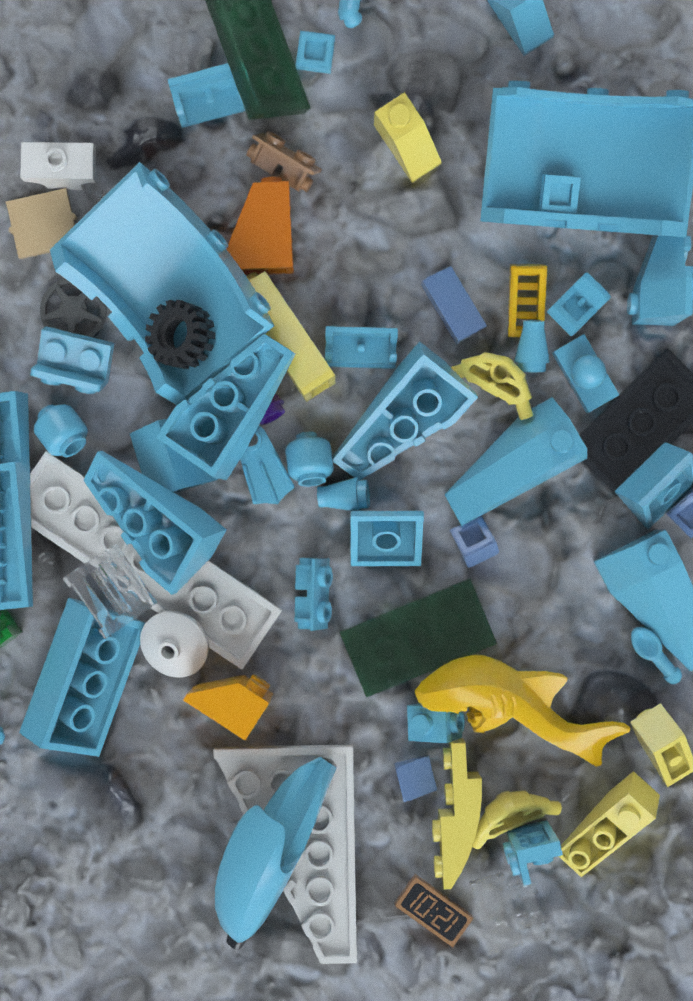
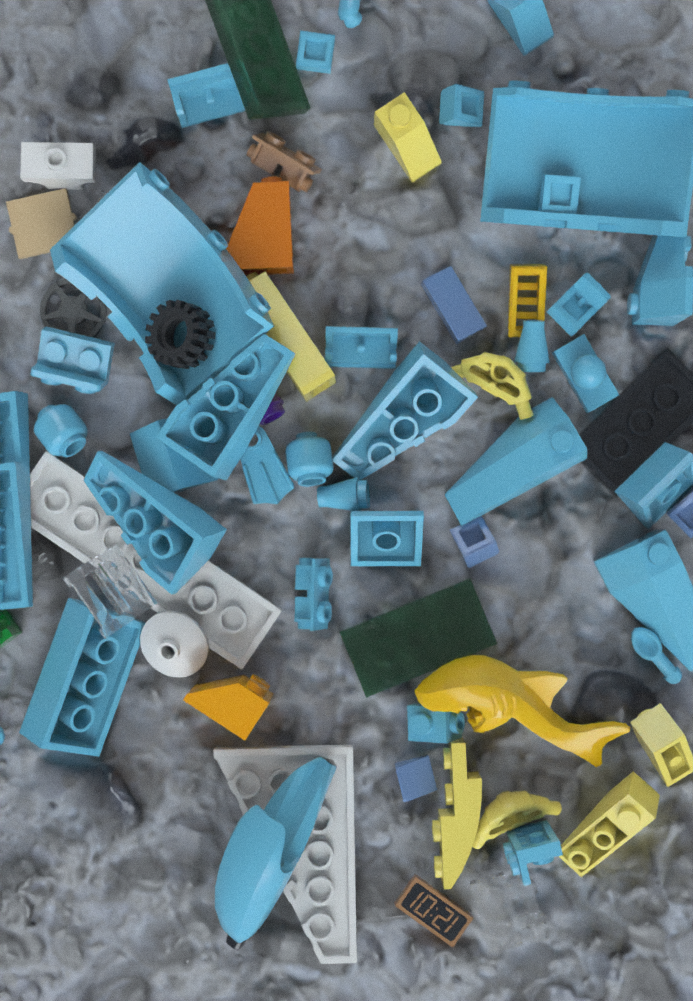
(461, 106): none -> medium azure slope

